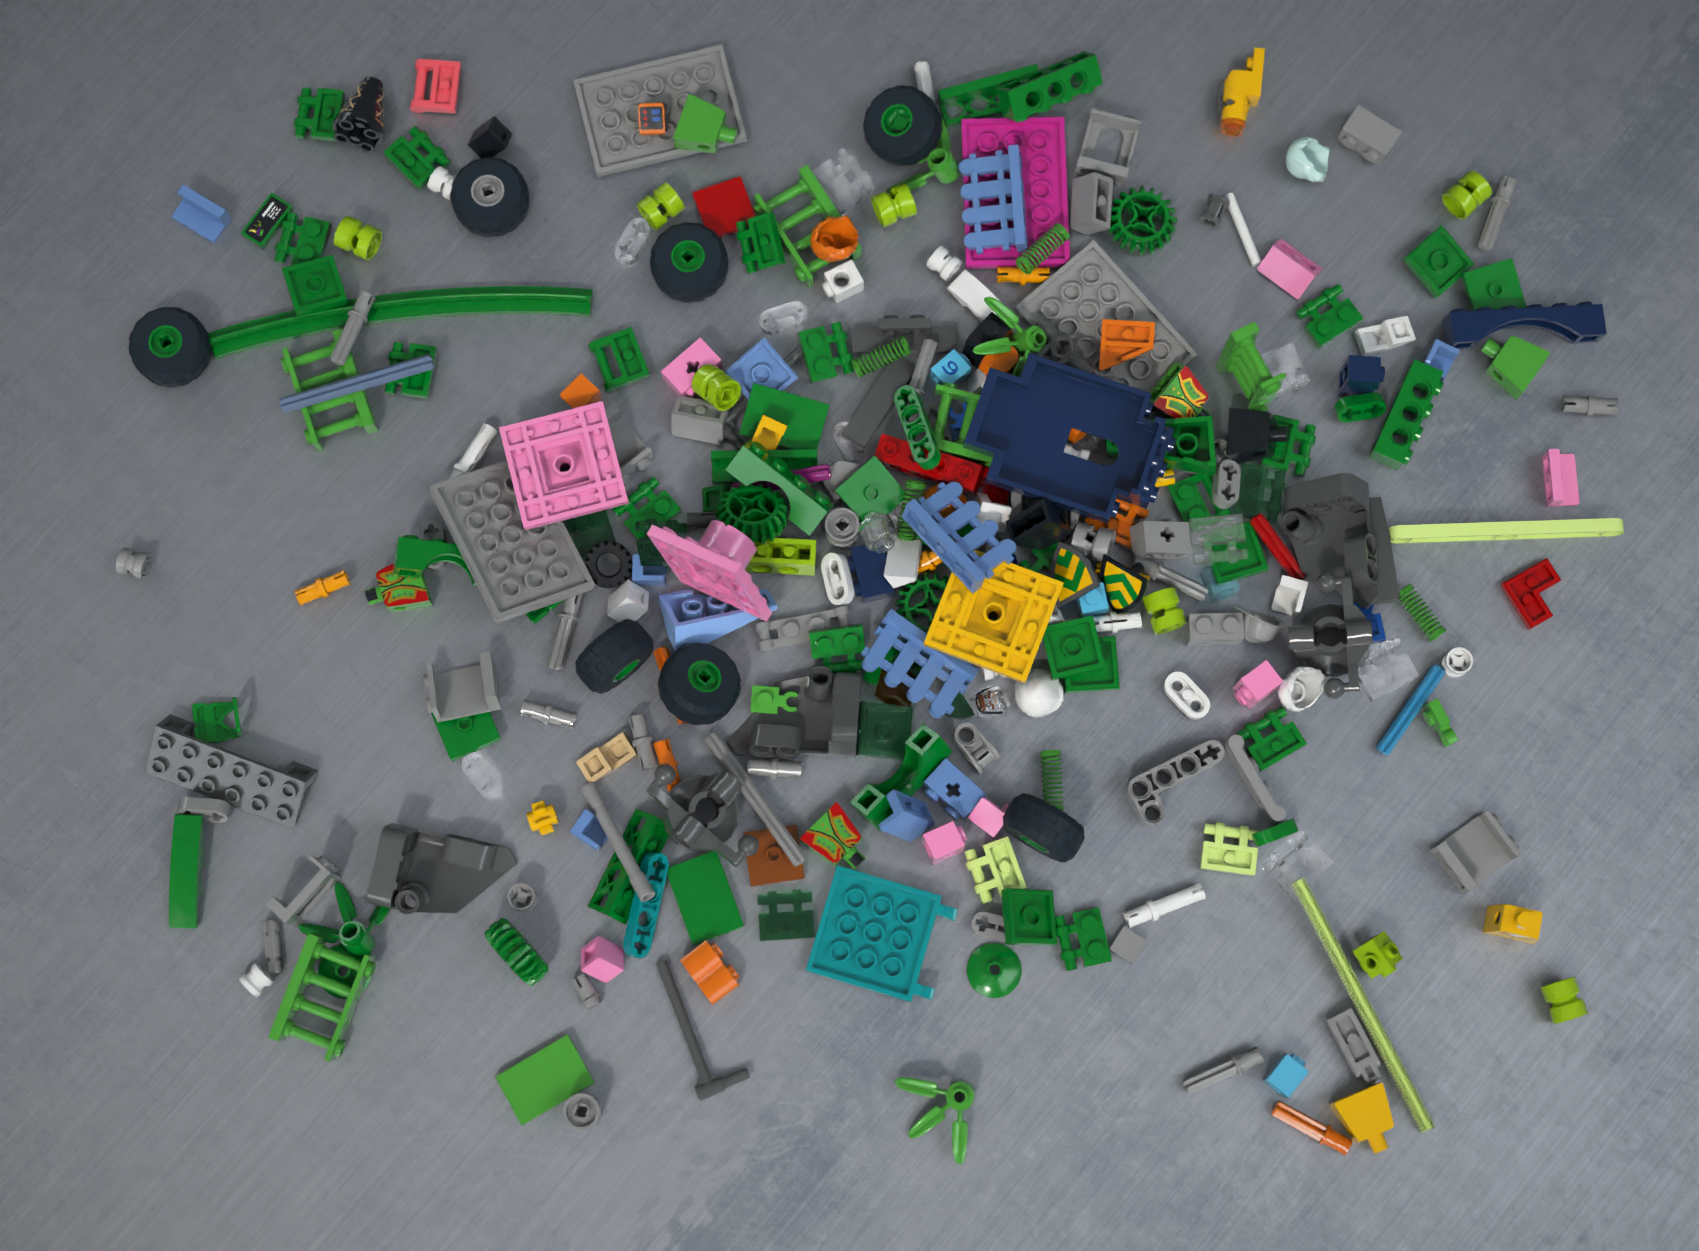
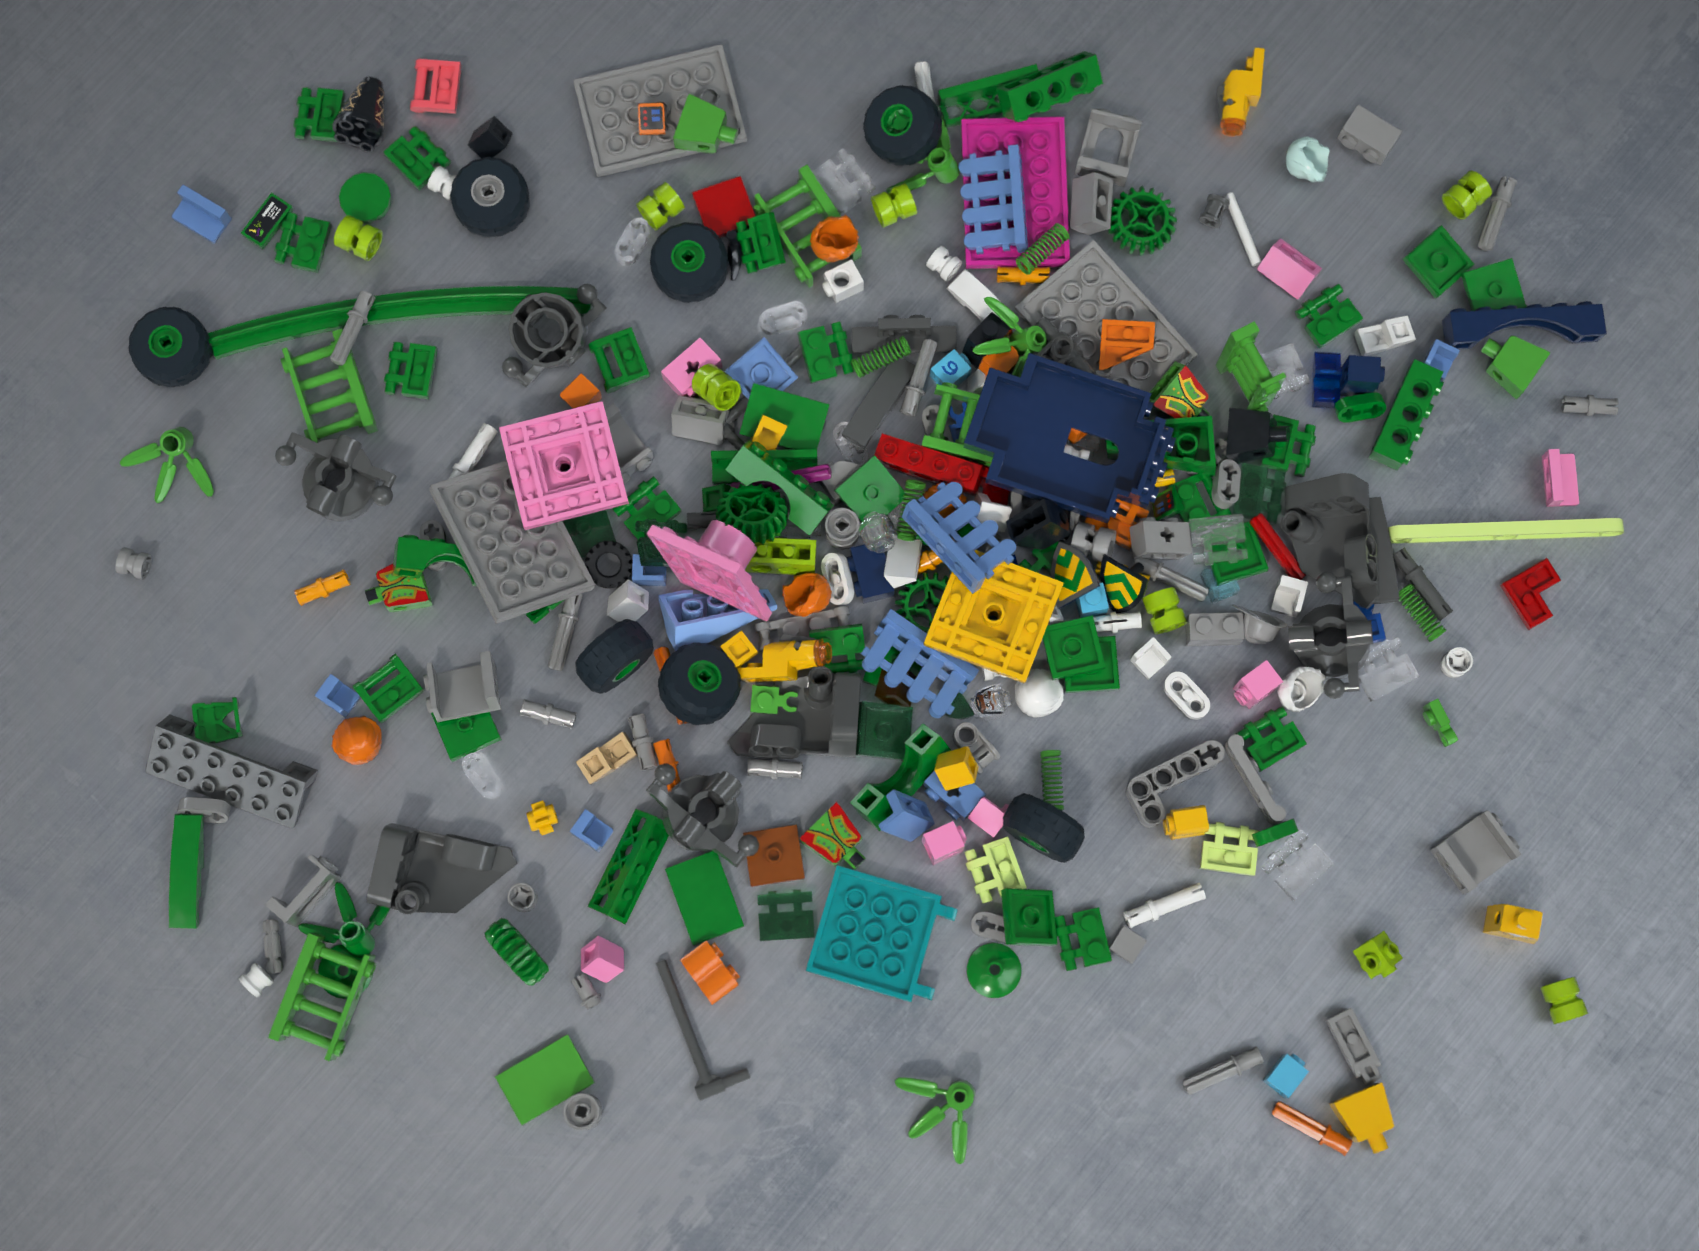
(173, 443): none -> bright green plant
(314, 285): green plate -> none
(337, 696): none -> medium blue panel
(356, 383): sand blue axle -> none
(357, 740): none -> orange hair
(360, 483): none -> dark grey piece
(365, 197): none -> green tile
(392, 695): none -> green plate
(538, 352): none -> dark grey piece
(637, 877): light grey piece -> none
(651, 907): teal beam -> none
(734, 253): none -> black bar
(739, 649): none -> yellow panel
(756, 799): light grey axle -> none
(786, 657): none -> yellow plate
(807, 594): none -> orange hair
(920, 425): green beam -> none
(956, 768): none -> yellow panel
(1150, 658): none -> white panel
(1167, 504): none -> slope
(1186, 822): none -> yellow brick
(1326, 379): none -> clear blue slope
(1363, 1004): yellowish green axle -> none
(1410, 709): dark azure axle -> none
(1415, 575): none -> dark grey pin

